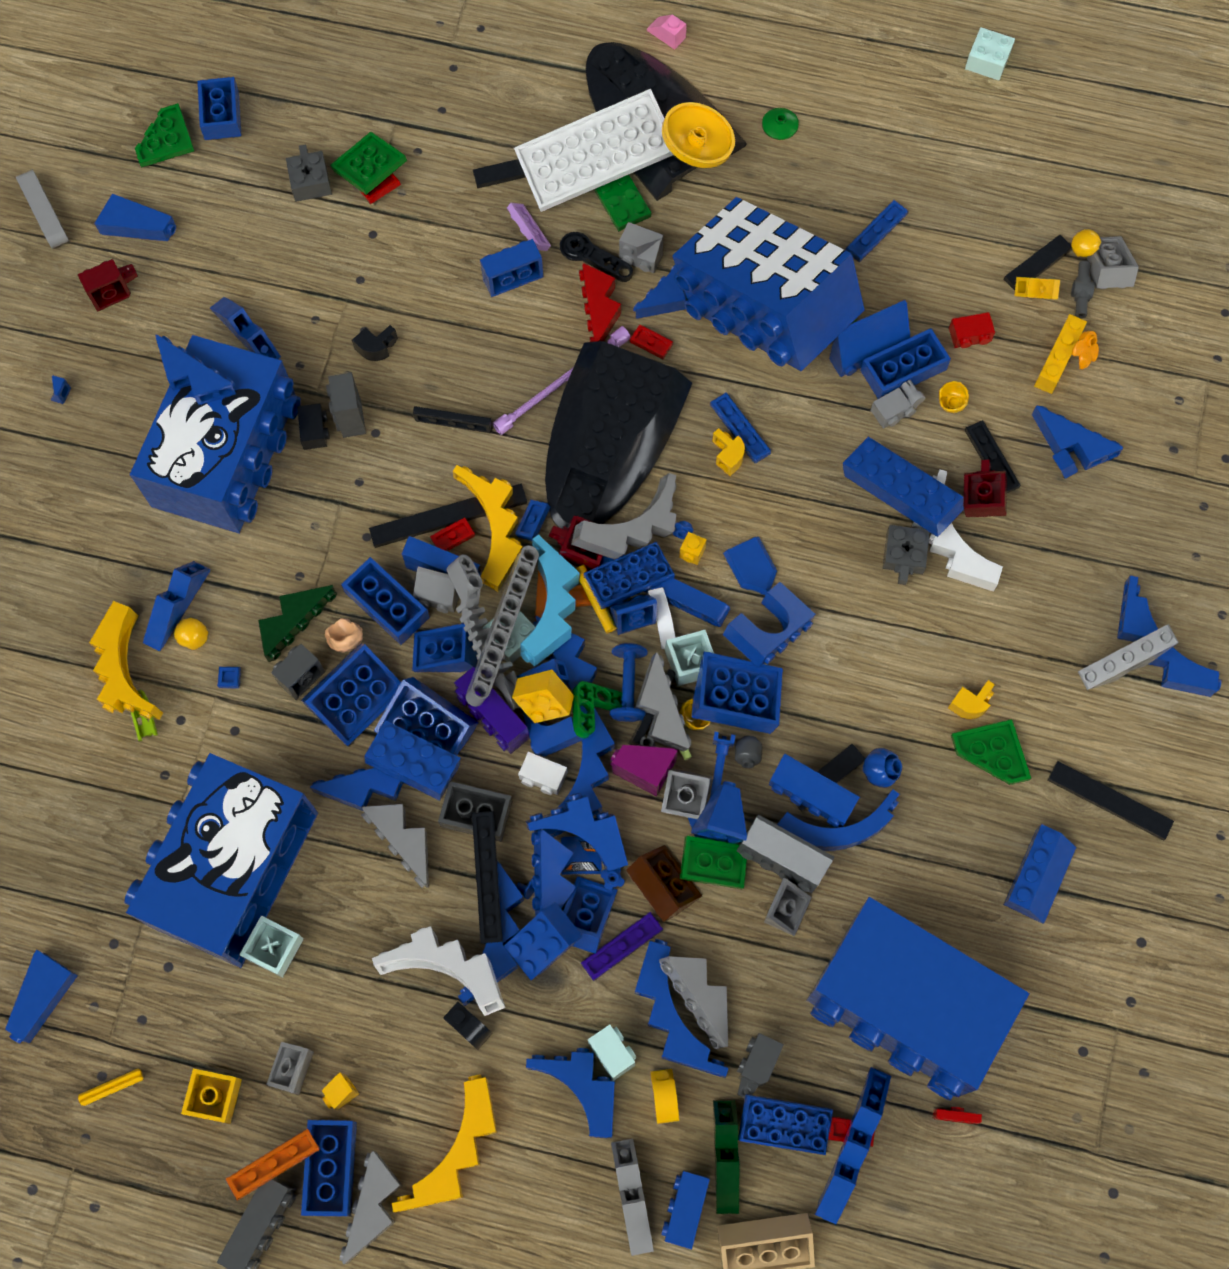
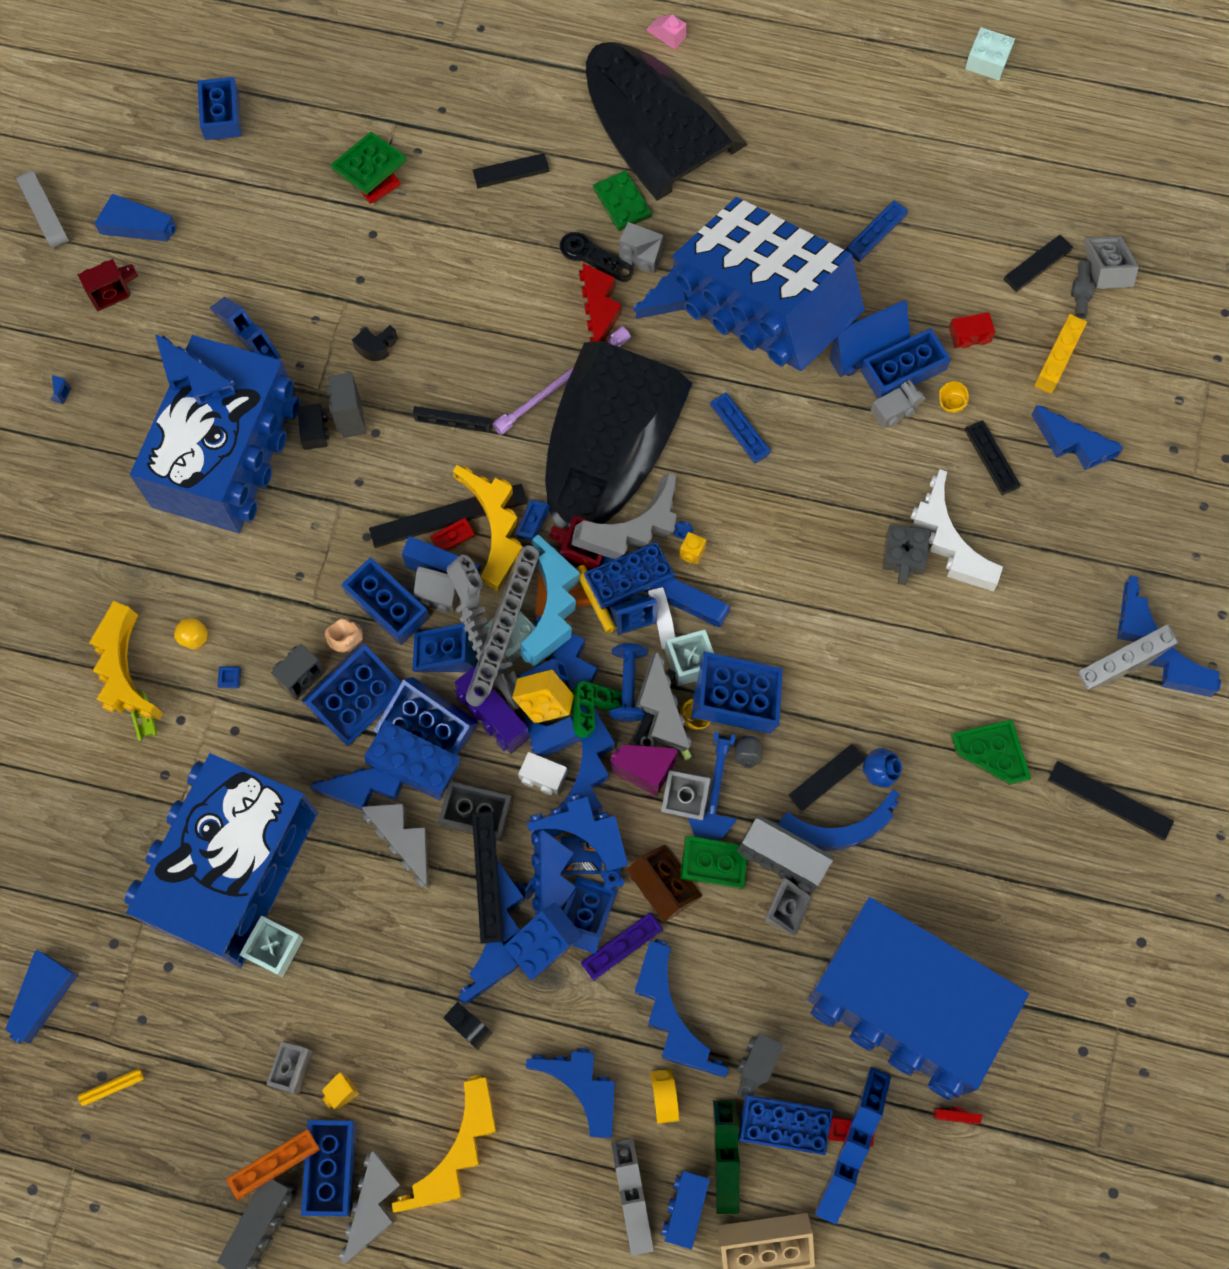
(164, 138): green plate -> none
(172, 604): blue slope -> none
(211, 1096): yellow brick -> none
(296, 614): dark green slope -> none
(308, 175): dark grey hinge -> none
(450, 959): white arch -> none
(511, 267): blue brick -> none
(528, 225): lavender plate -> none
(594, 150): white plate -> none
(611, 1052): light aqua brick -> none
(651, 341): red plate -> none
(698, 135): yellow dish -> none
(704, 1001): light grey slope -> none
(723, 816): blue slope -> none
(732, 451): yellow brick -> none
(752, 565): blue tile -> none
(762, 646): blue arch -> none
(780, 129): green dish -> none
(813, 791): blue slope -> none
(903, 486): blue brick -> none
(971, 706): yellow brick -> none
(985, 492): dark red hinge -> none
(1037, 288): yellow brick -> none
(1040, 874): blue slope -> none
(1065, 463): blue slope -> none
(1085, 243): yellow hair -> none
(1086, 349): light orange plate -> none

